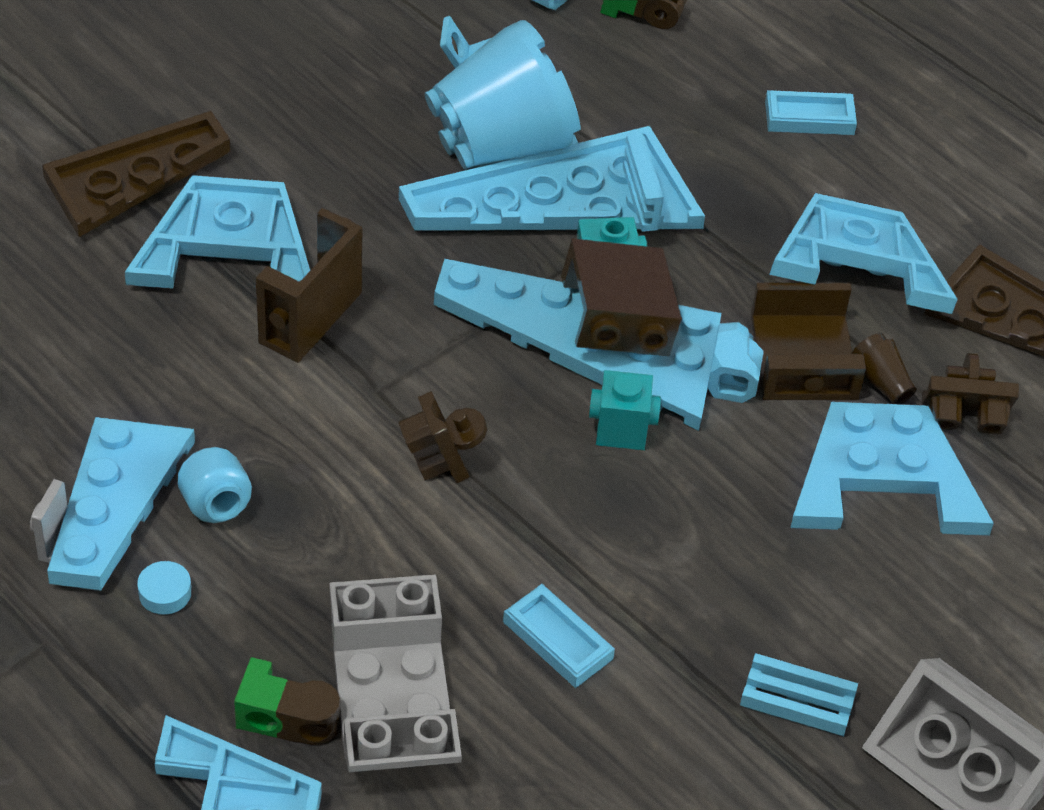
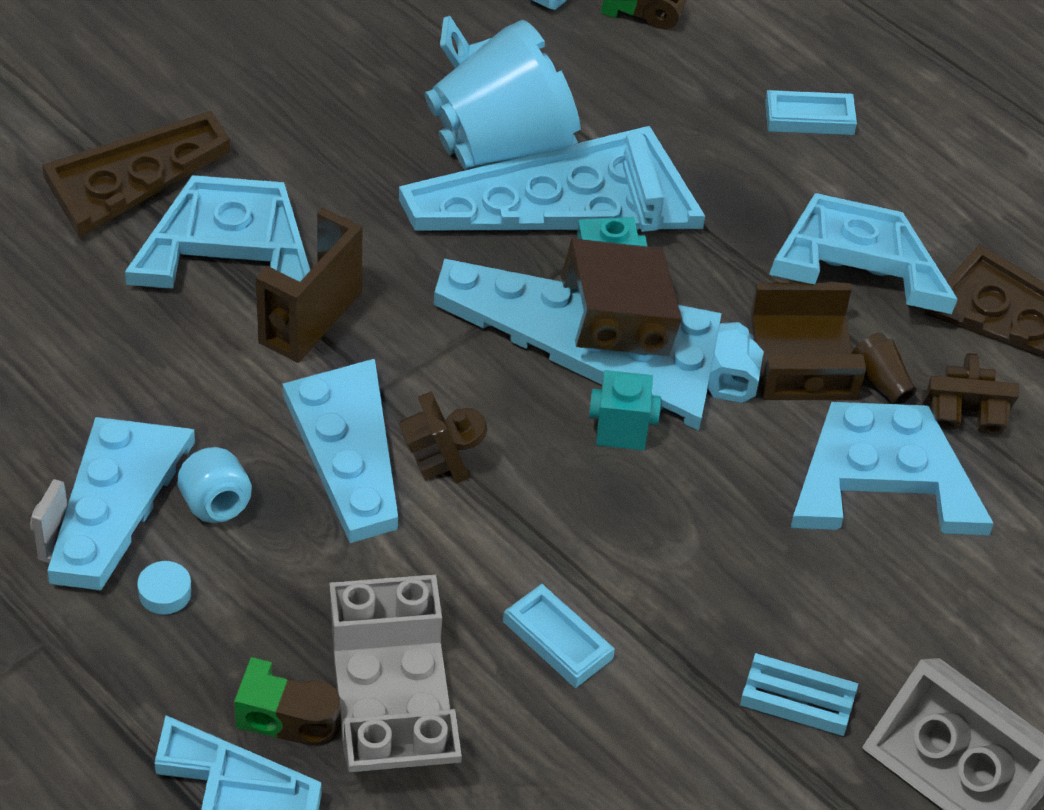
(347, 441): none -> medium azure wing

